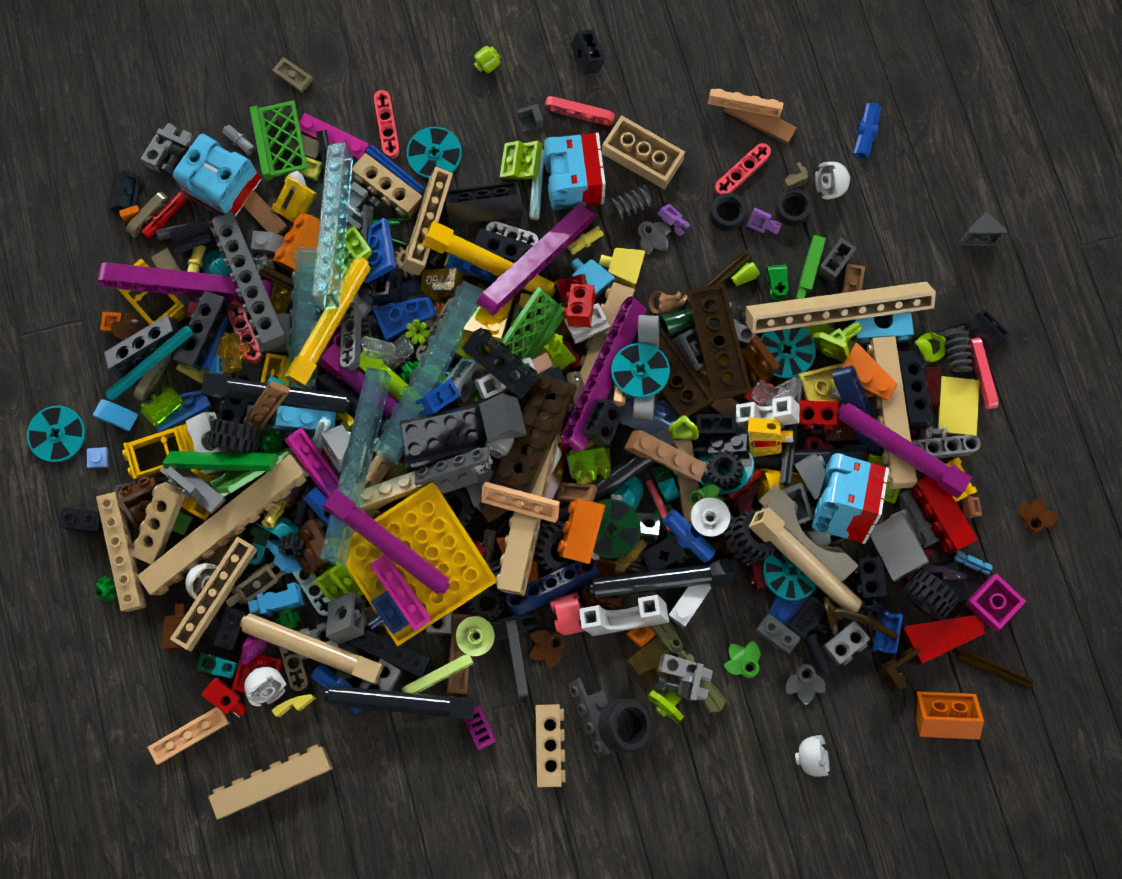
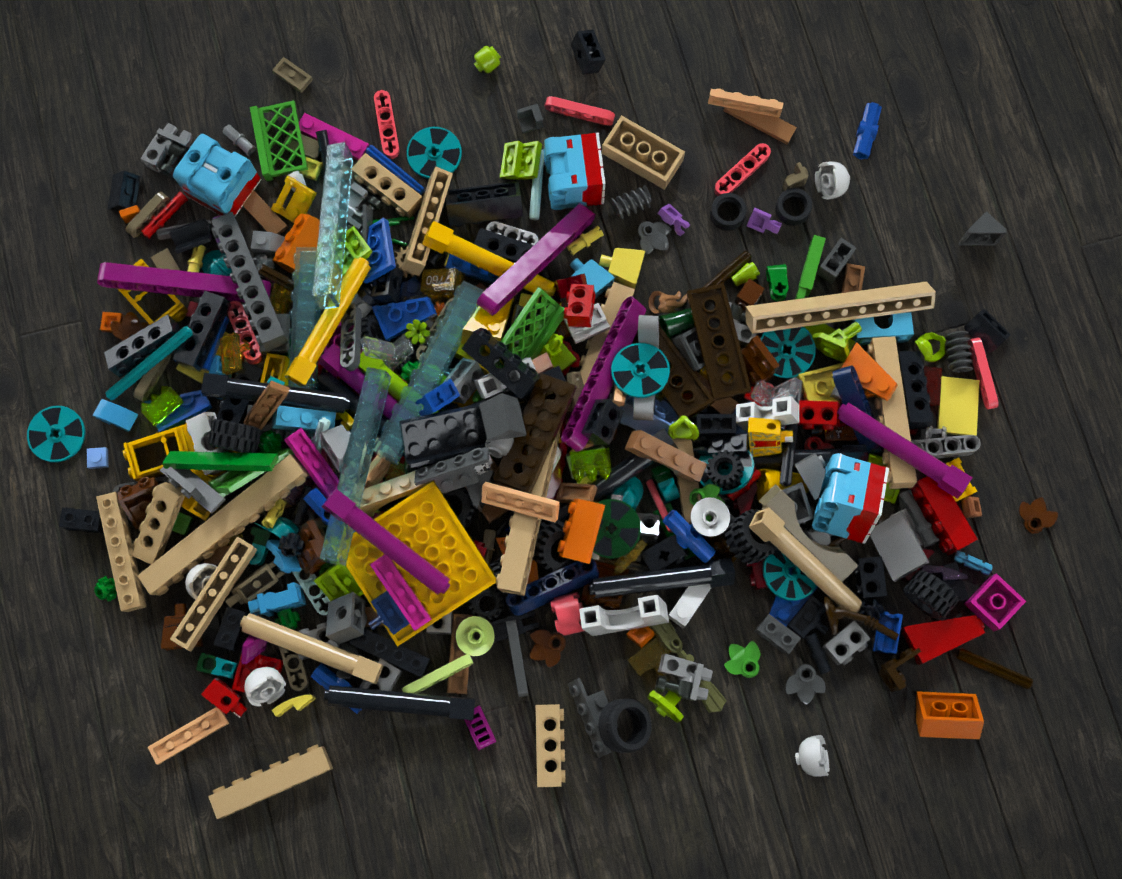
(749, 294): none -> reddish brown brick

